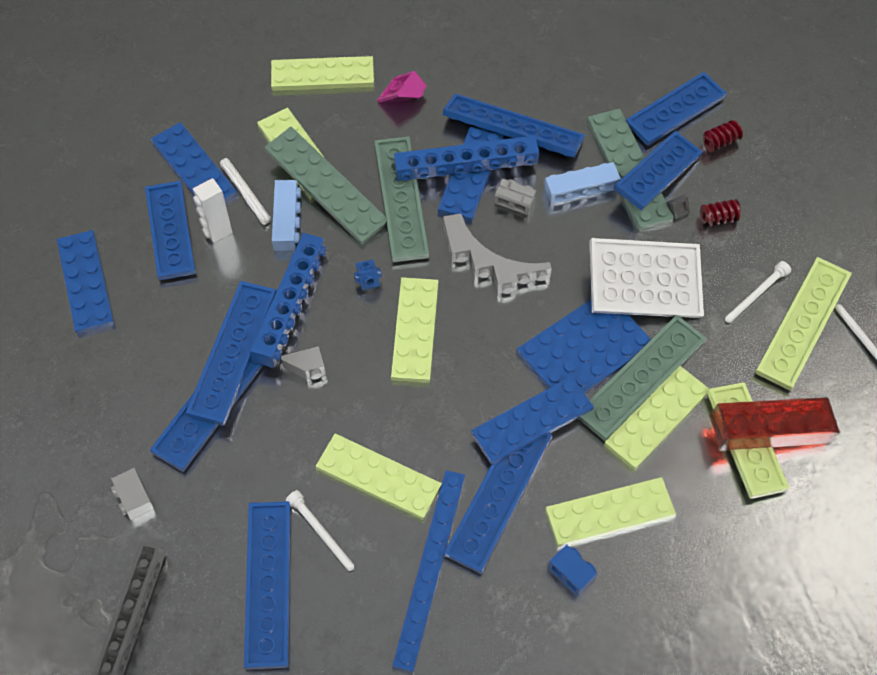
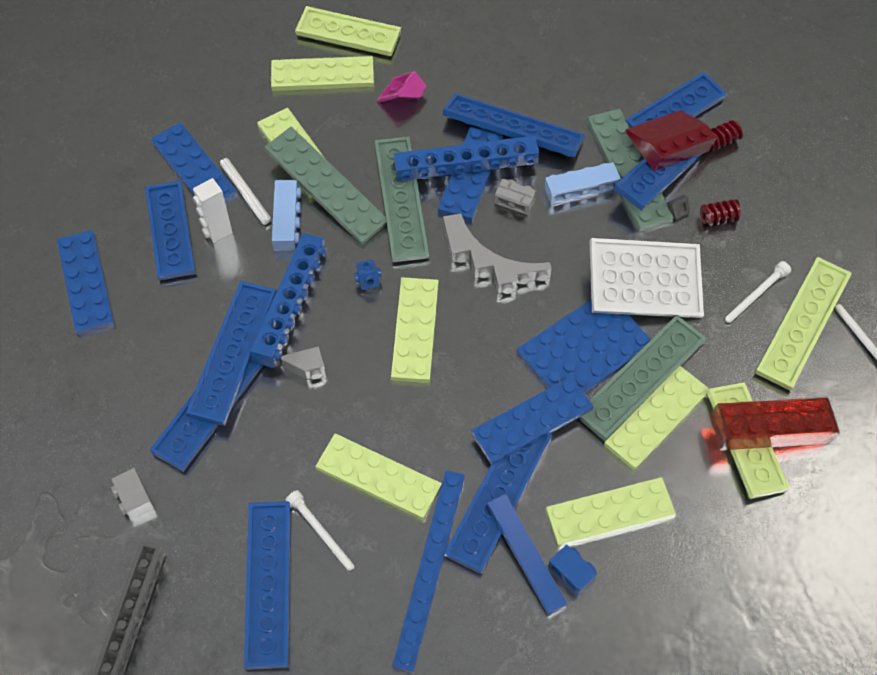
(348, 31): none -> yellowish green plate
(526, 554): none -> blue tile
(671, 139): none -> dark red slope

